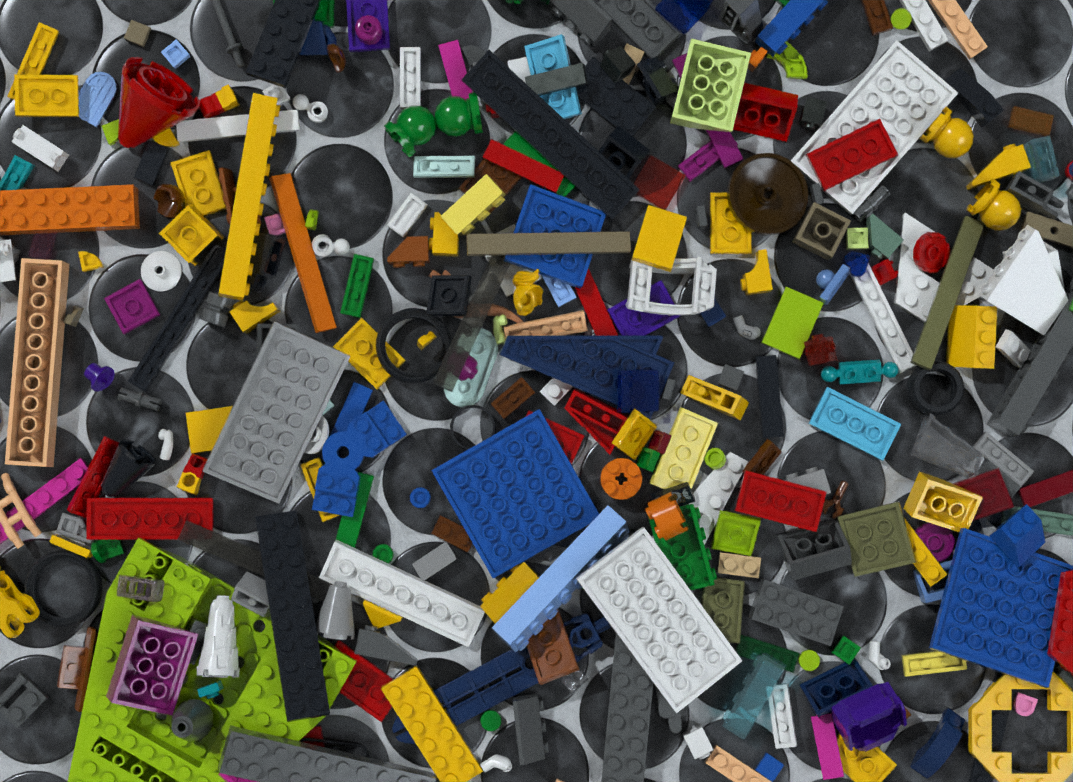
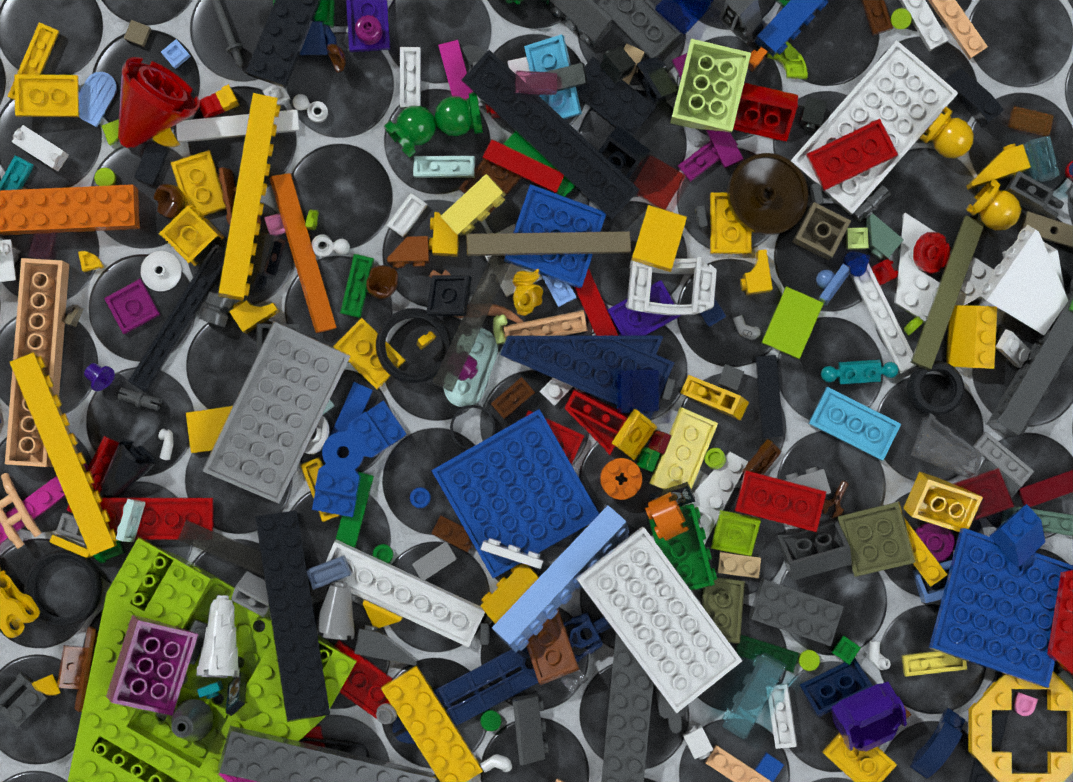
(47, 686): none -> yellow tile
(63, 453): none -> yellow brick
(105, 177): none -> lime tile
(130, 520): none -> light aqua plate
(153, 592): slope -> none
(192, 474): leg -> none
(236, 694): none -> black tile
(328, 572): none -> sand blue tile
(382, 282): none -> reddish brown hair
(386, 714): none -> light grey plate
(485, 629): none -> dark grey tile
(512, 552): none -> white plate
(536, 82): none -> clear pink tile
(820, 350): clear red brick -> none
(827, 746): dark pink tile -> none
(913, 325): none -> lime tile

